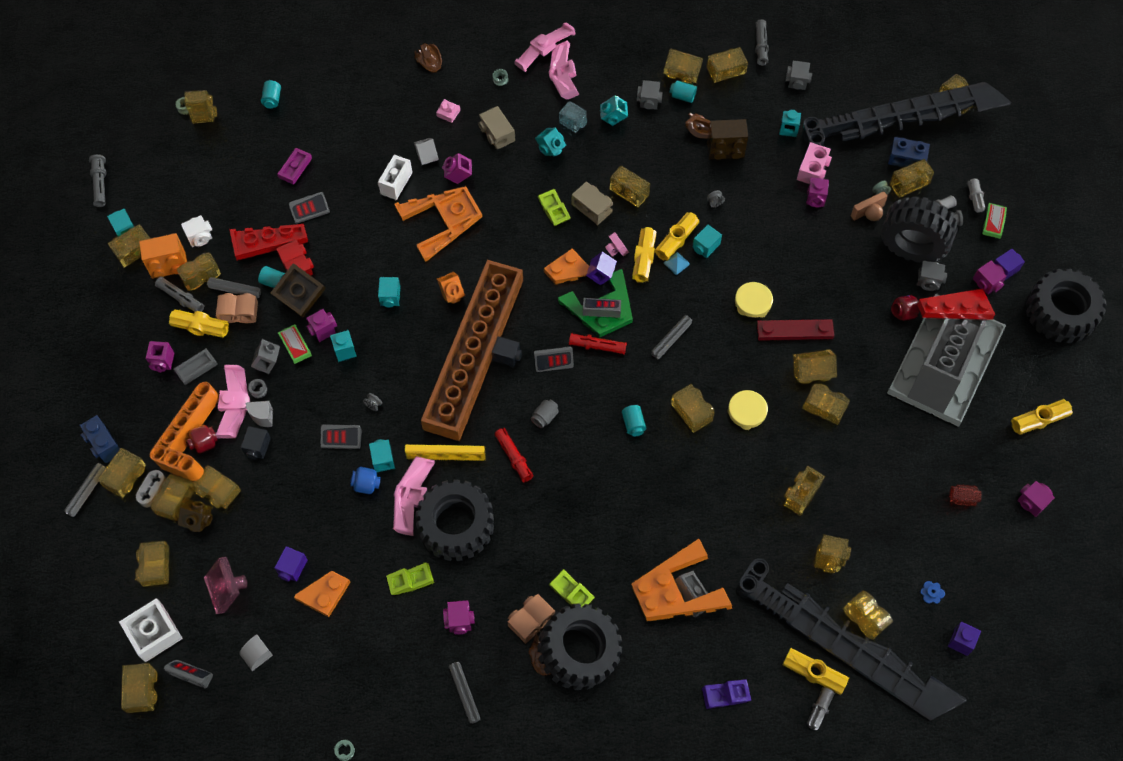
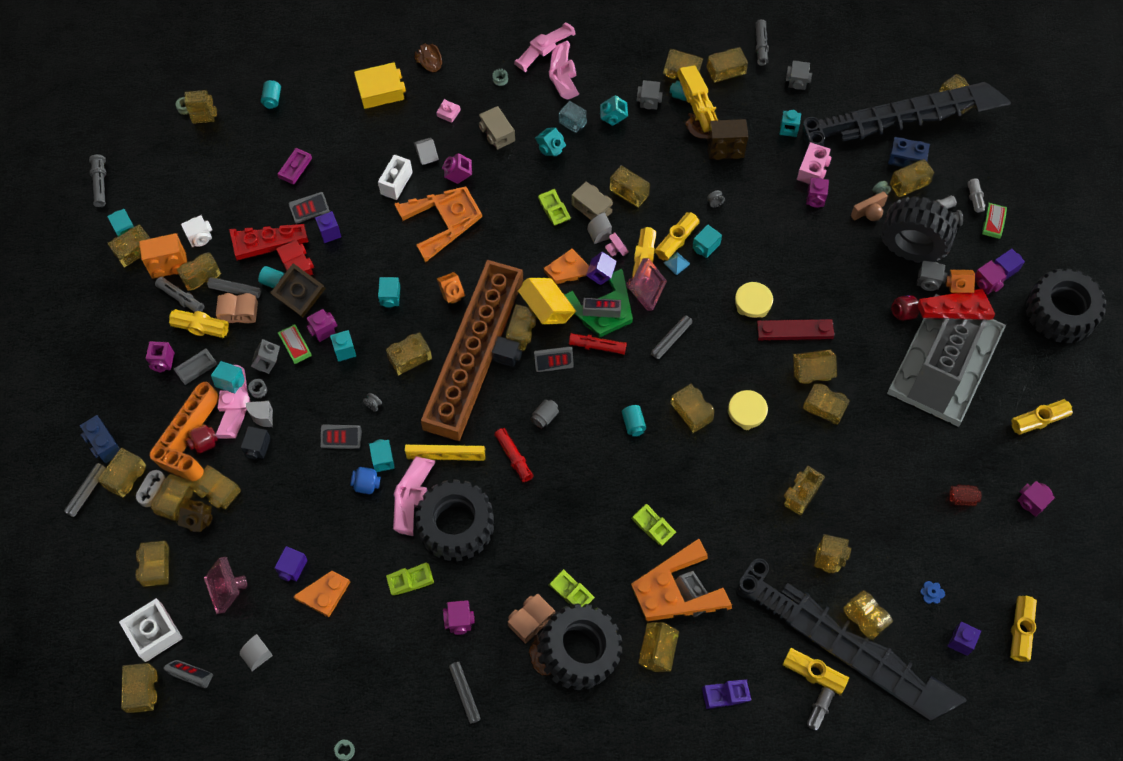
(228, 377): none -> teal brick
(328, 227): none -> dark purple brick
(380, 85): none -> yellow brick
(408, 353): none -> clear yellow brick
(521, 325): none -> clear yellow brick
(546, 300): none -> yellow brick
(599, 228): none -> light grey brick
(647, 284): none -> clear pink tile
(653, 525): none -> lime slope
(658, 647): none -> clear yellow brick
(696, 93): none -> yellow arm
(961, 281): none -> orange brick
(1022, 640): none -> yellow piece

